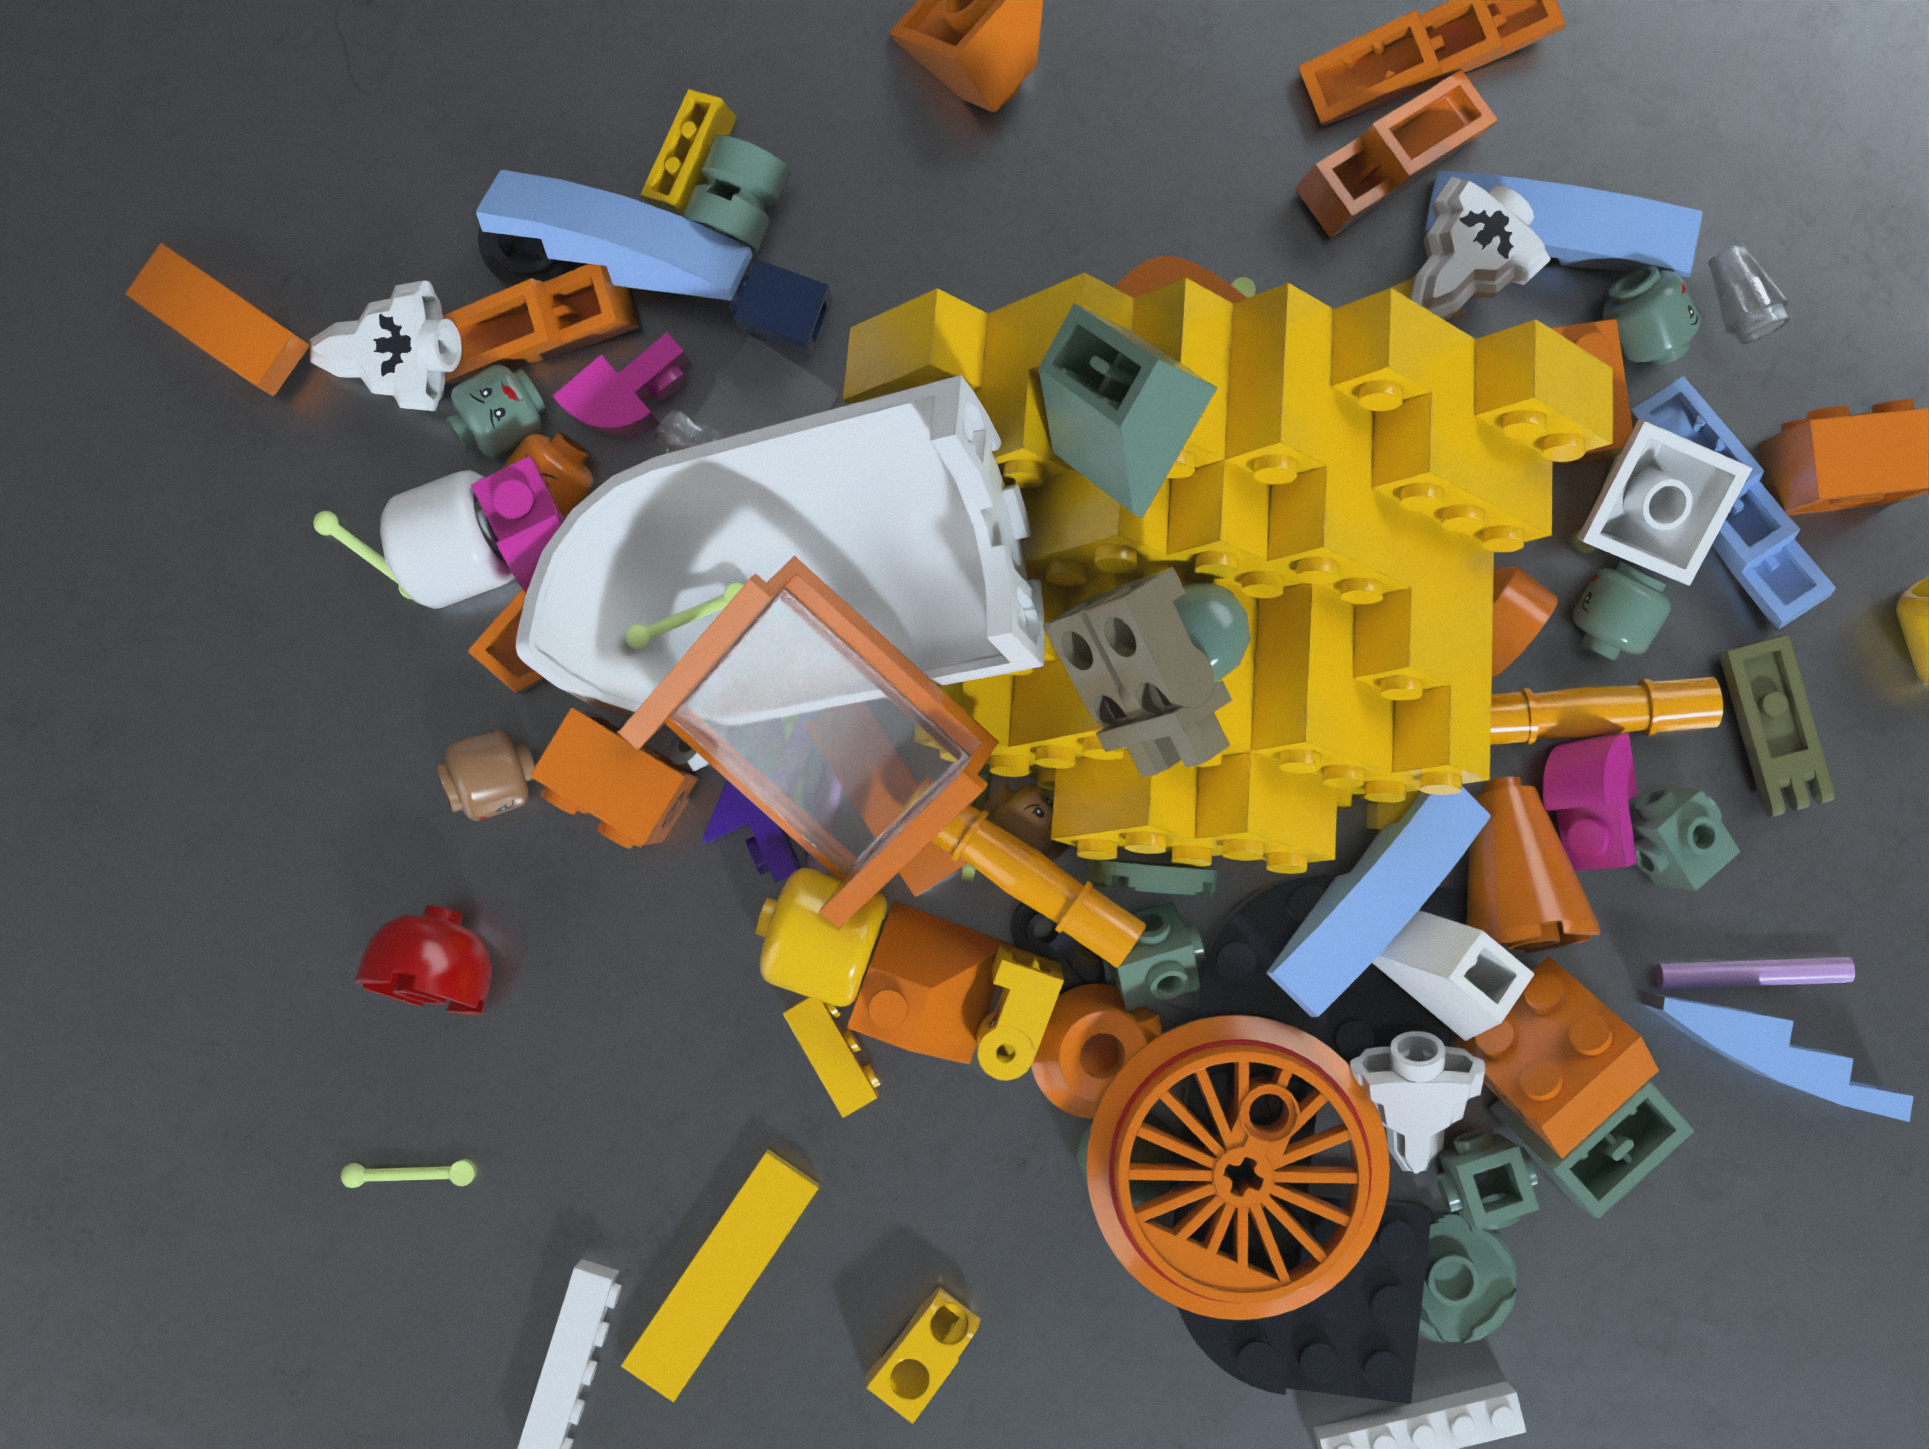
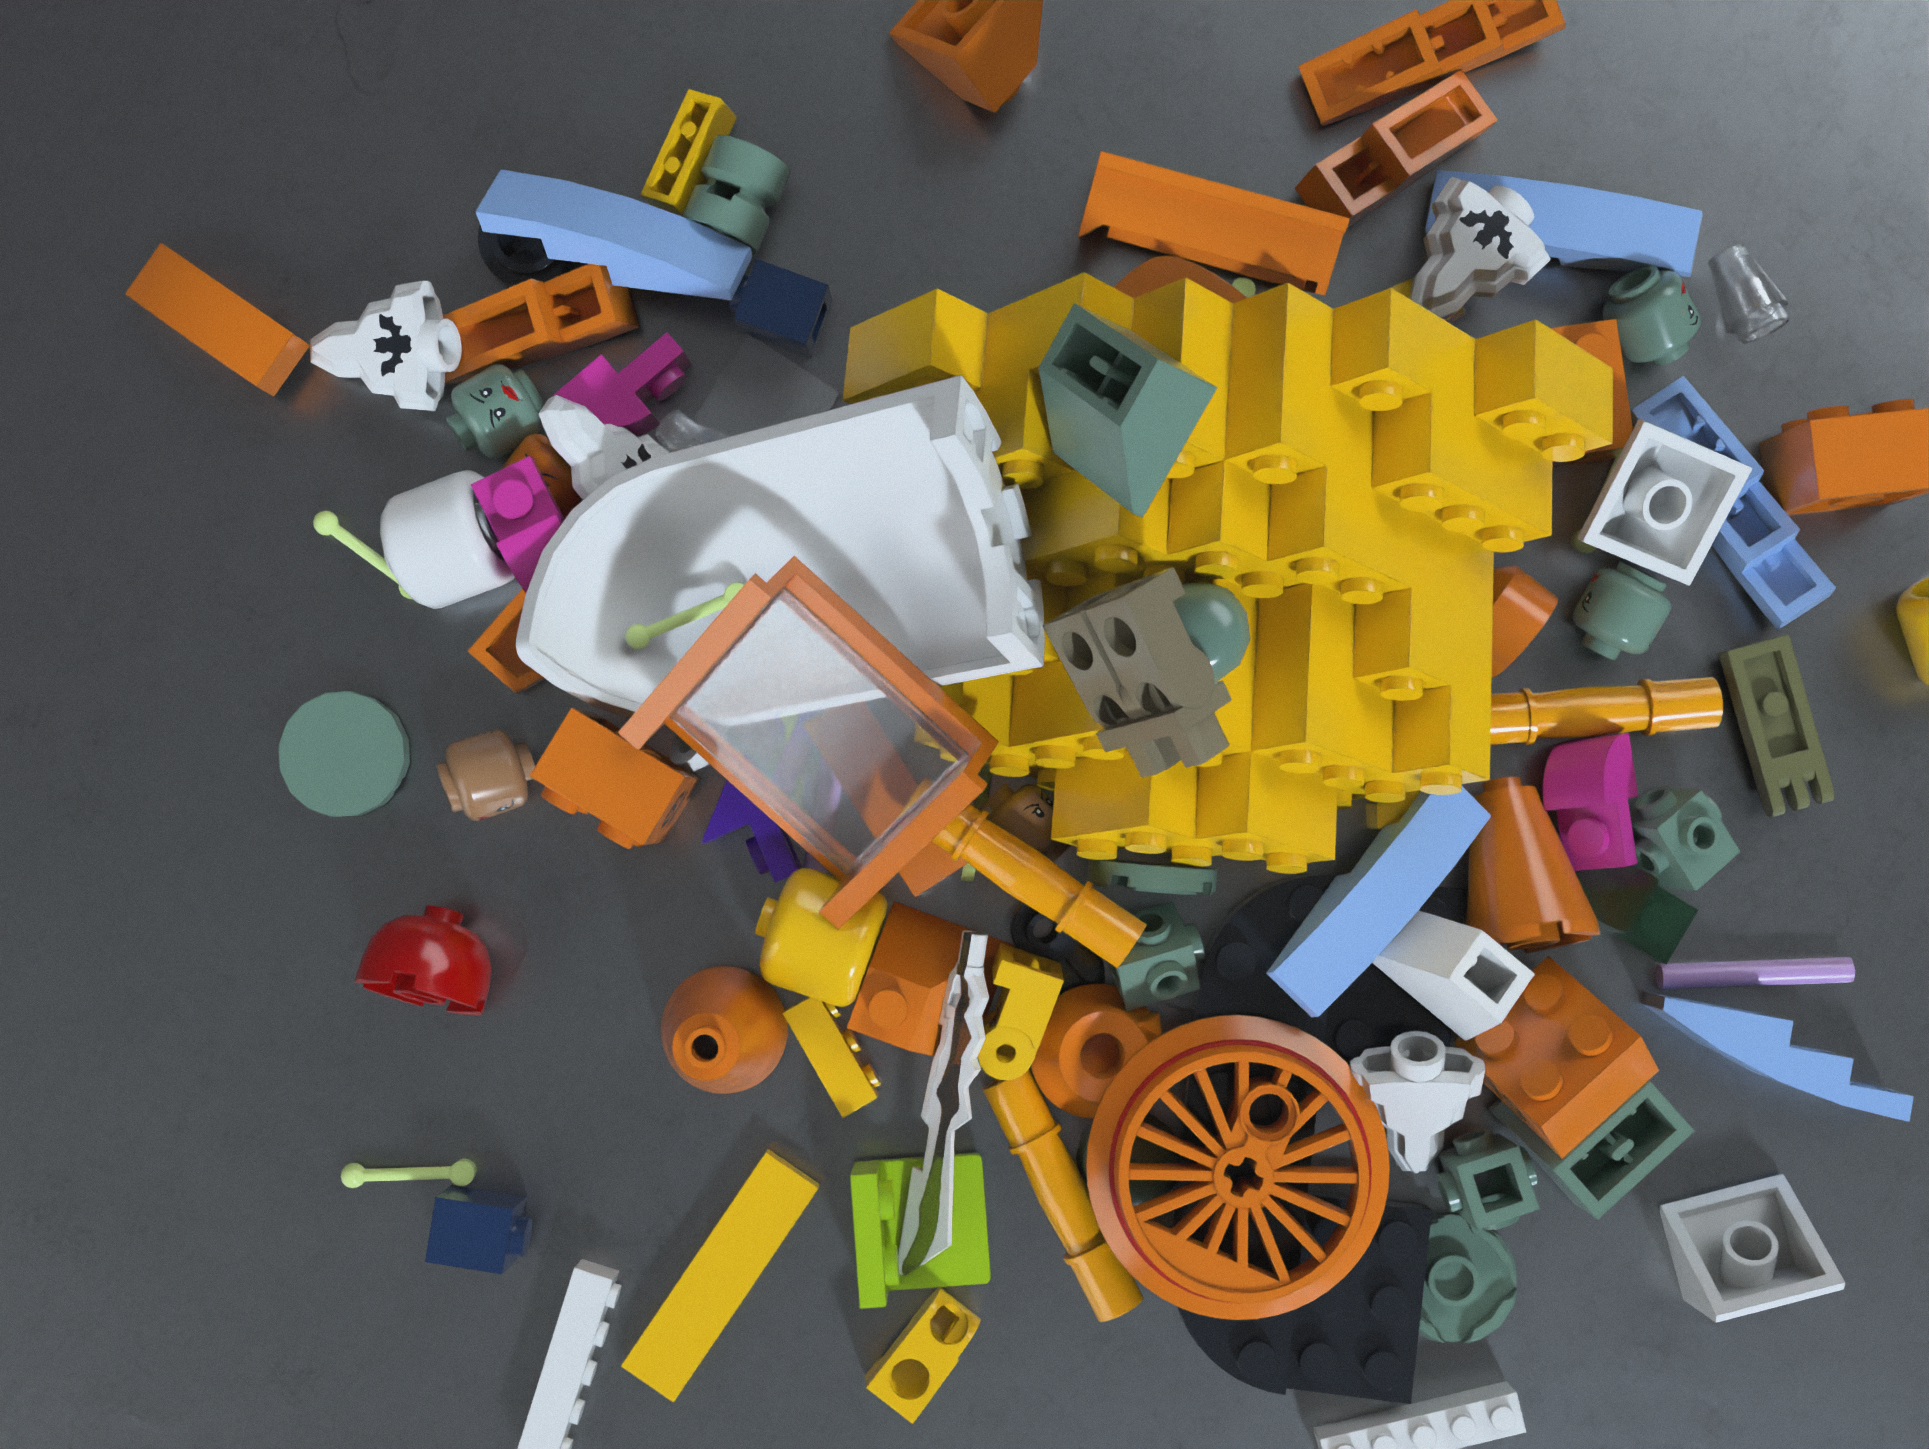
(343, 754): none -> sand green tile
(478, 1229): none -> dark blue brick
(590, 446): none -> white rock
(742, 1018): none -> orange cone
(879, 1210): none -> lime bracket
(946, 1106): none -> white sword
(1062, 1194): none -> light orange piece
(1213, 223): none -> orange piece
(1637, 909): none -> clear green slope
(1747, 1250): none -> white slope

